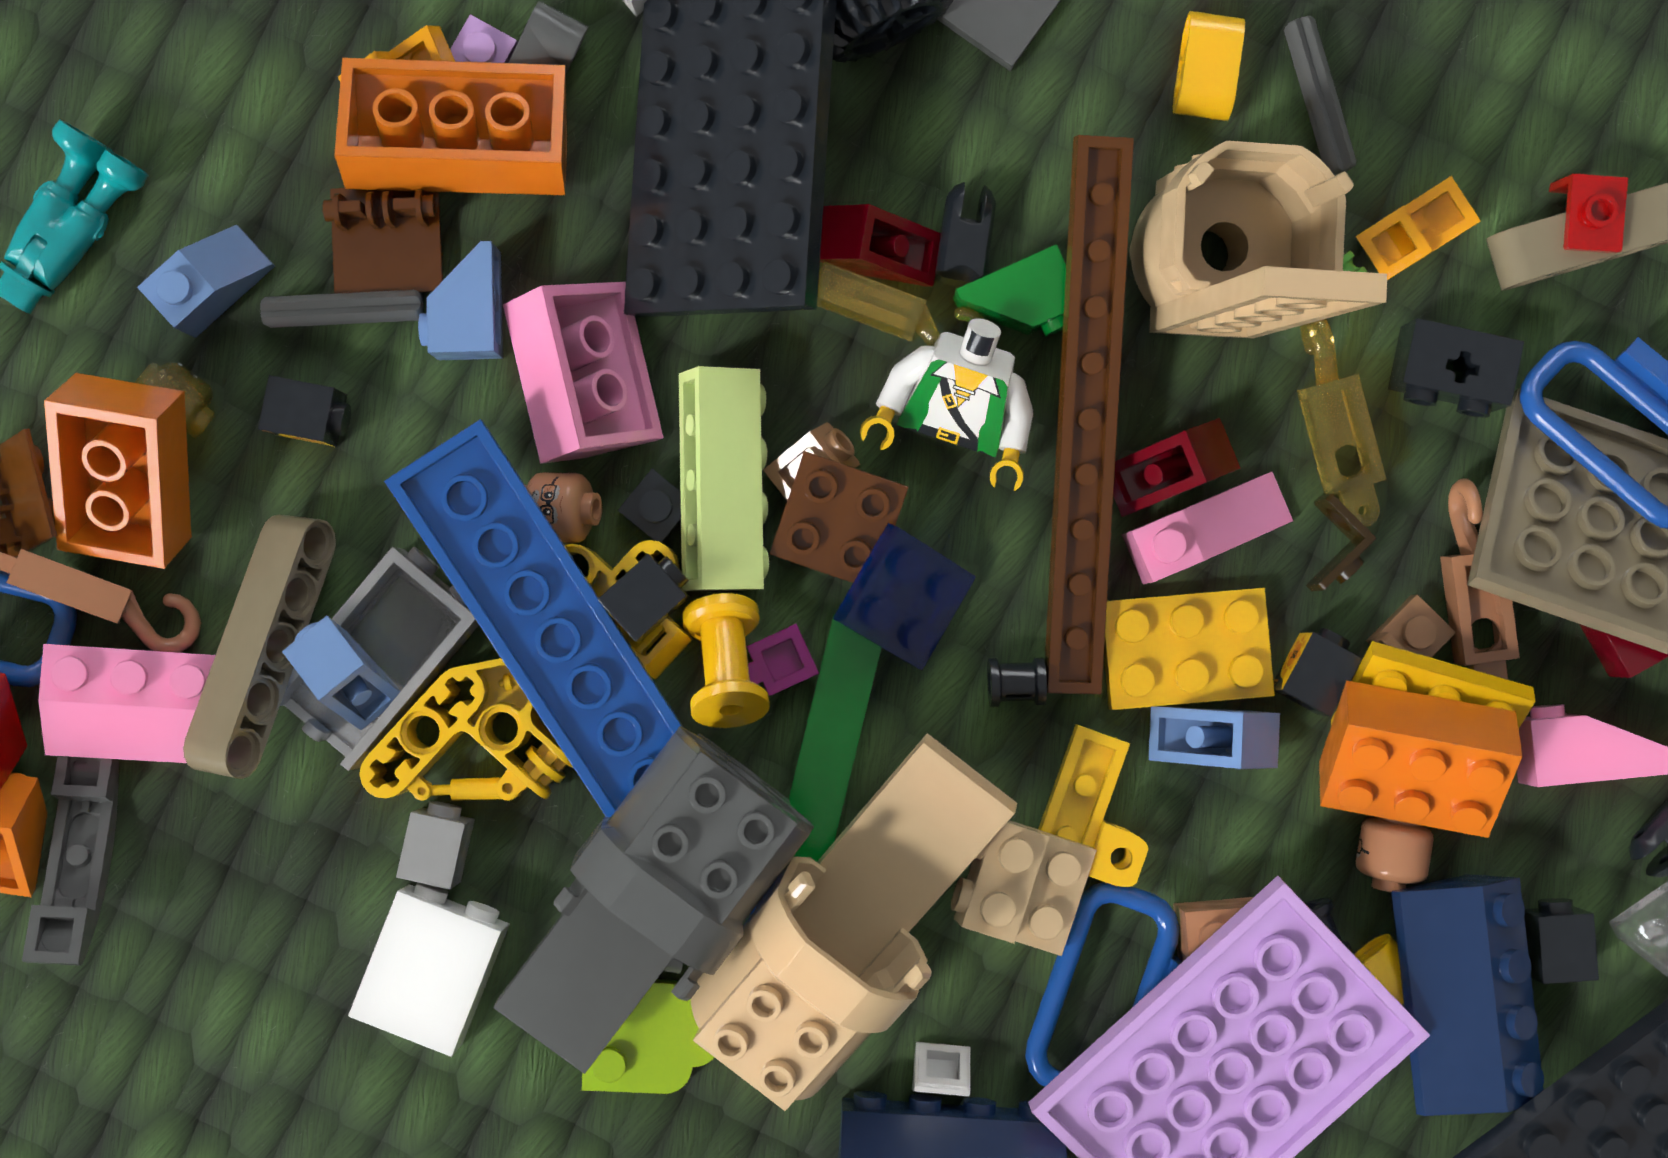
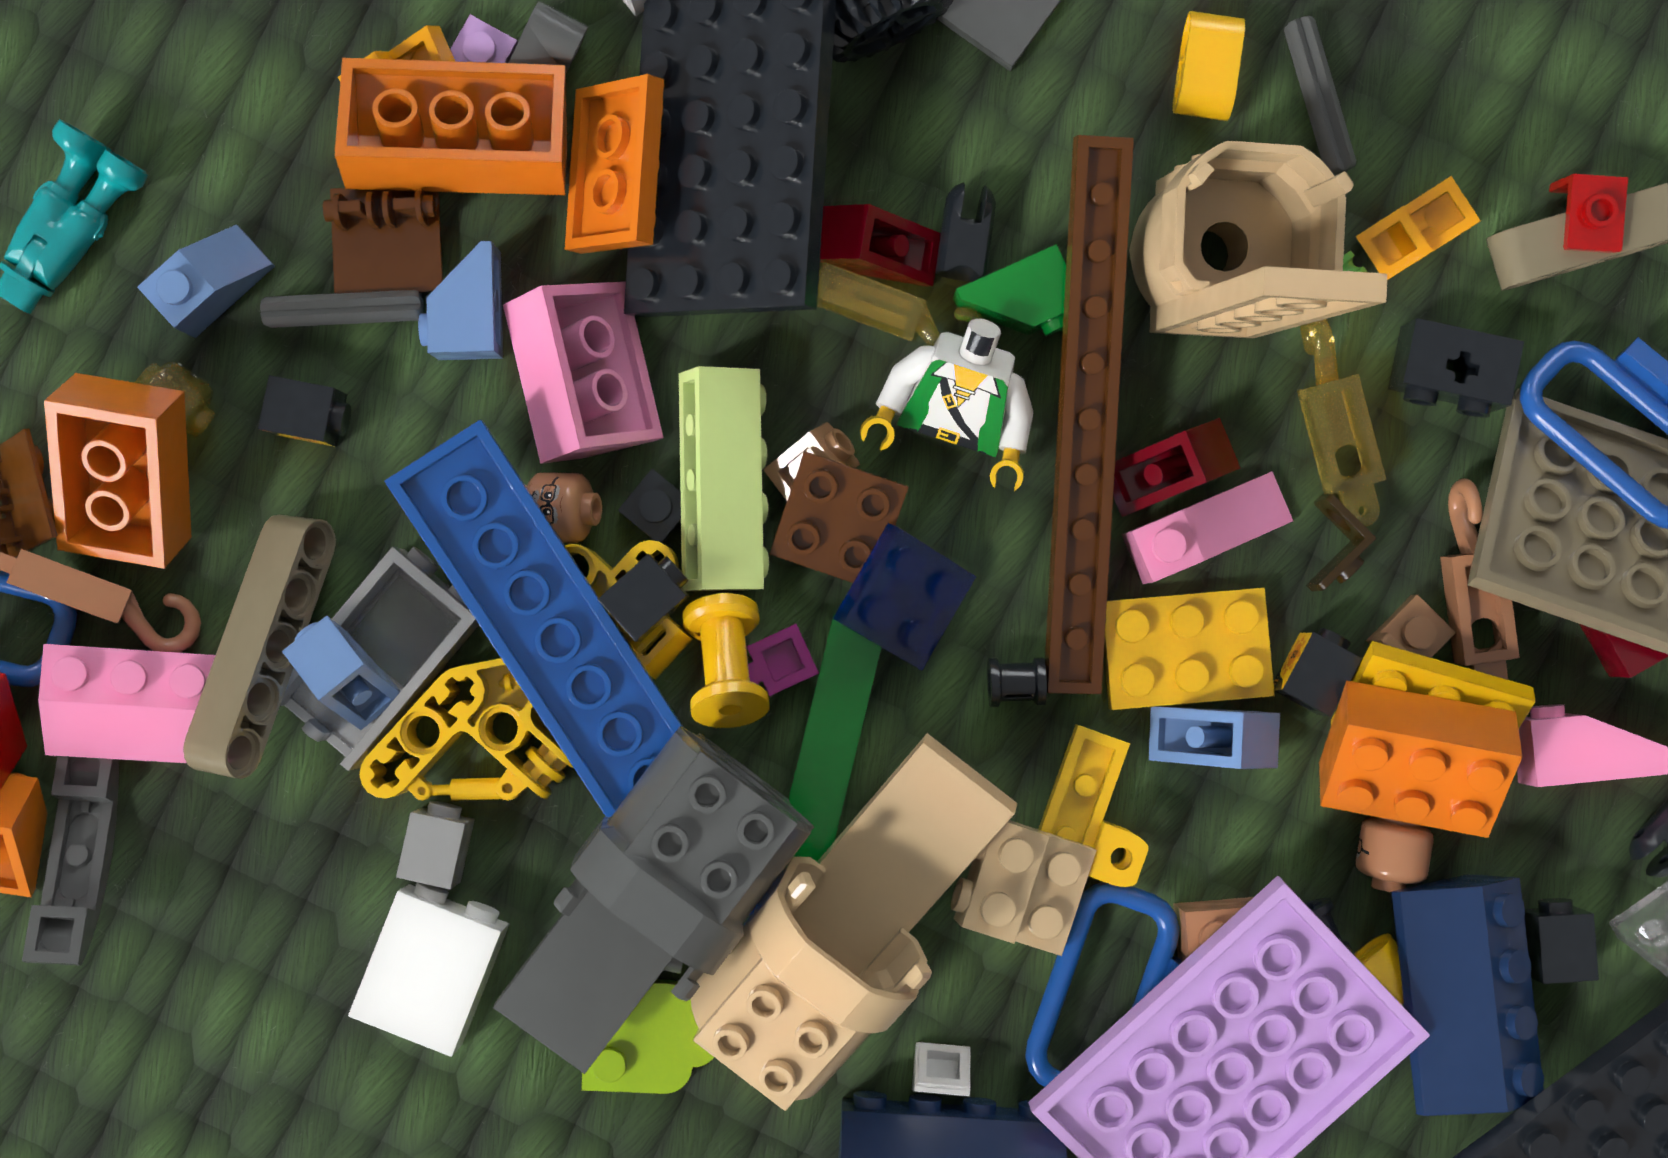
(614, 165): none -> orange plate

